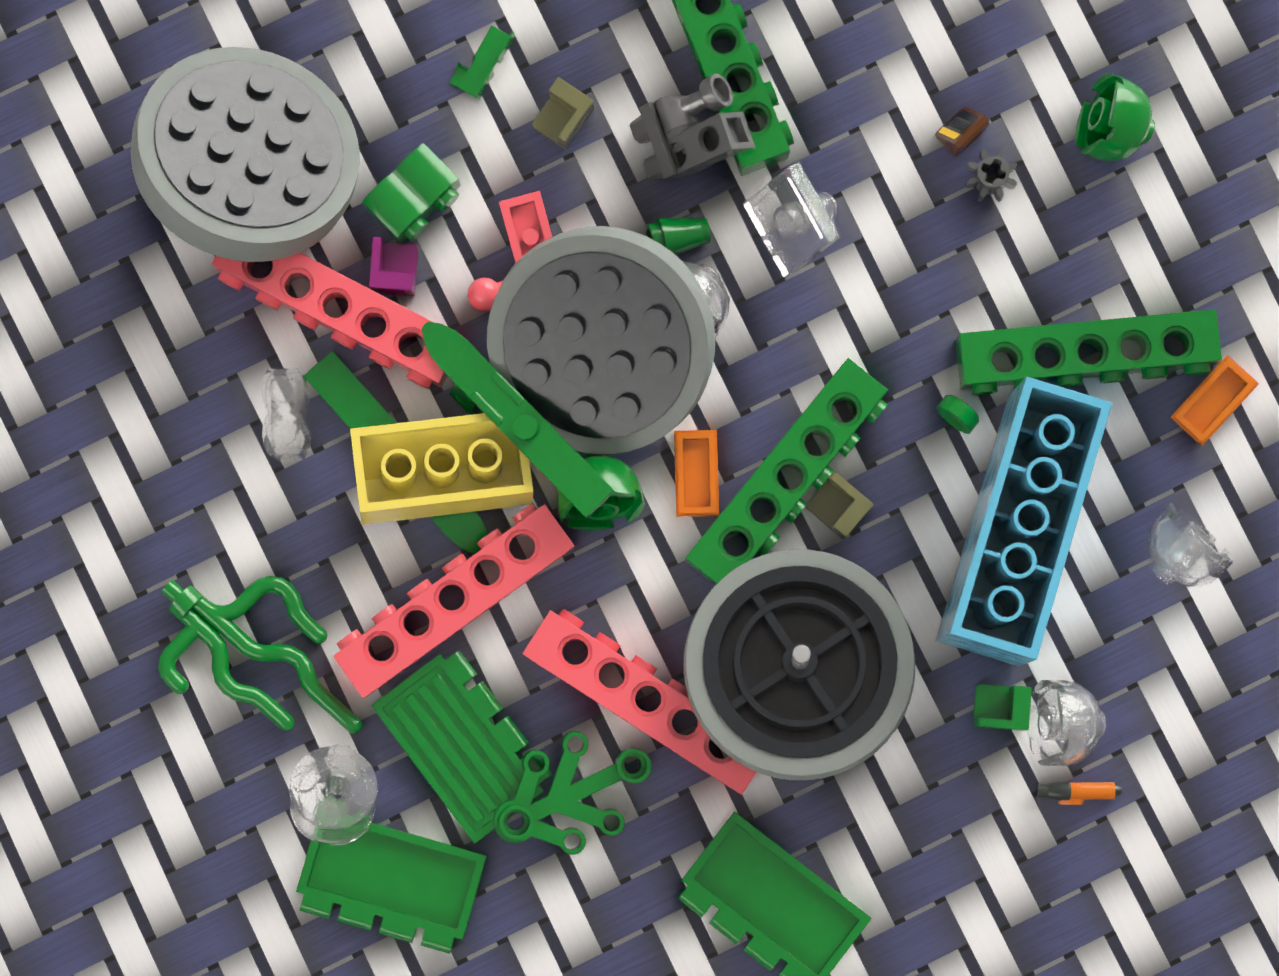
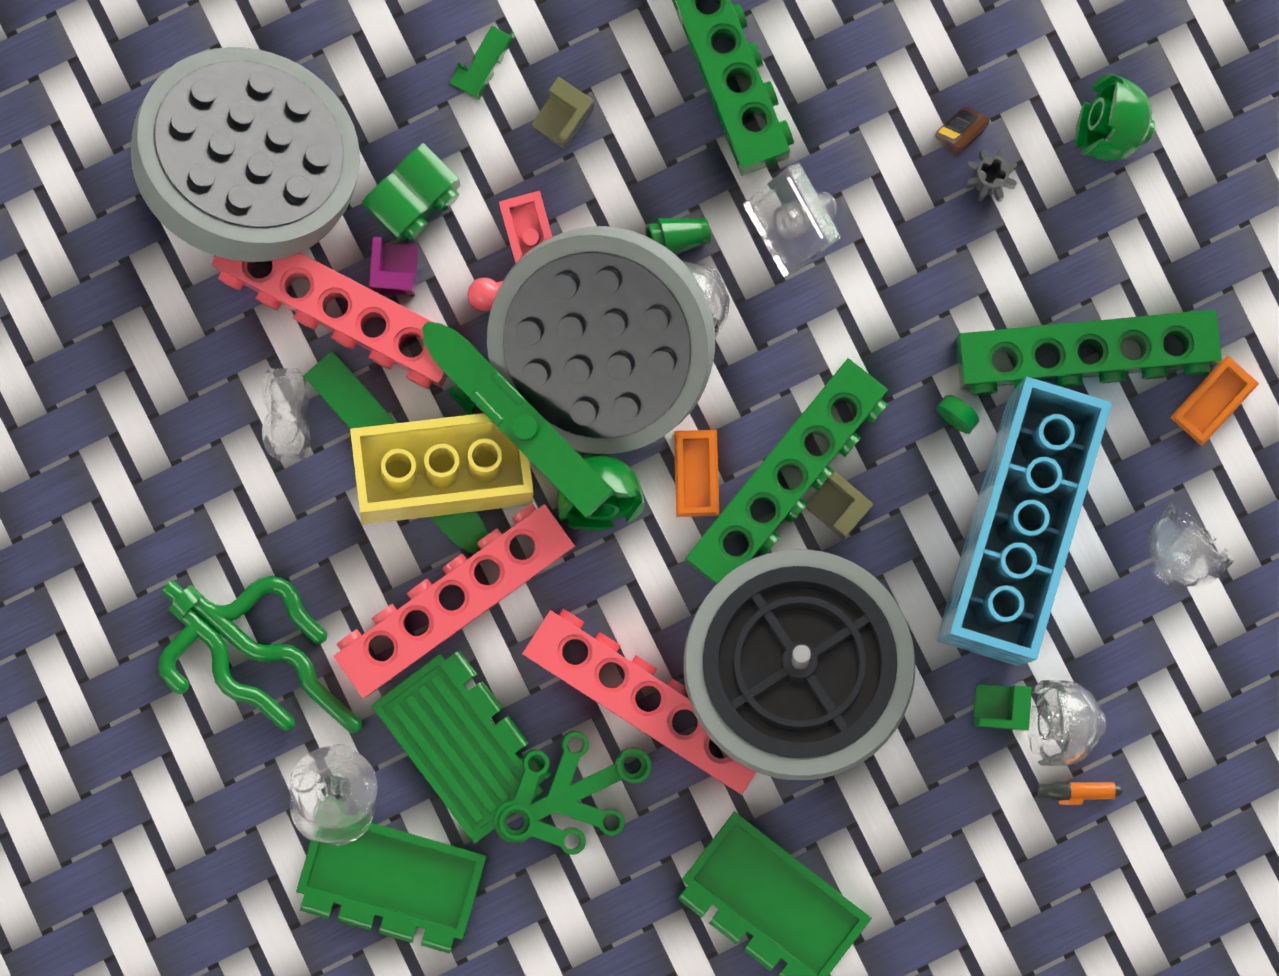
(683, 143): dark grey hips -> none

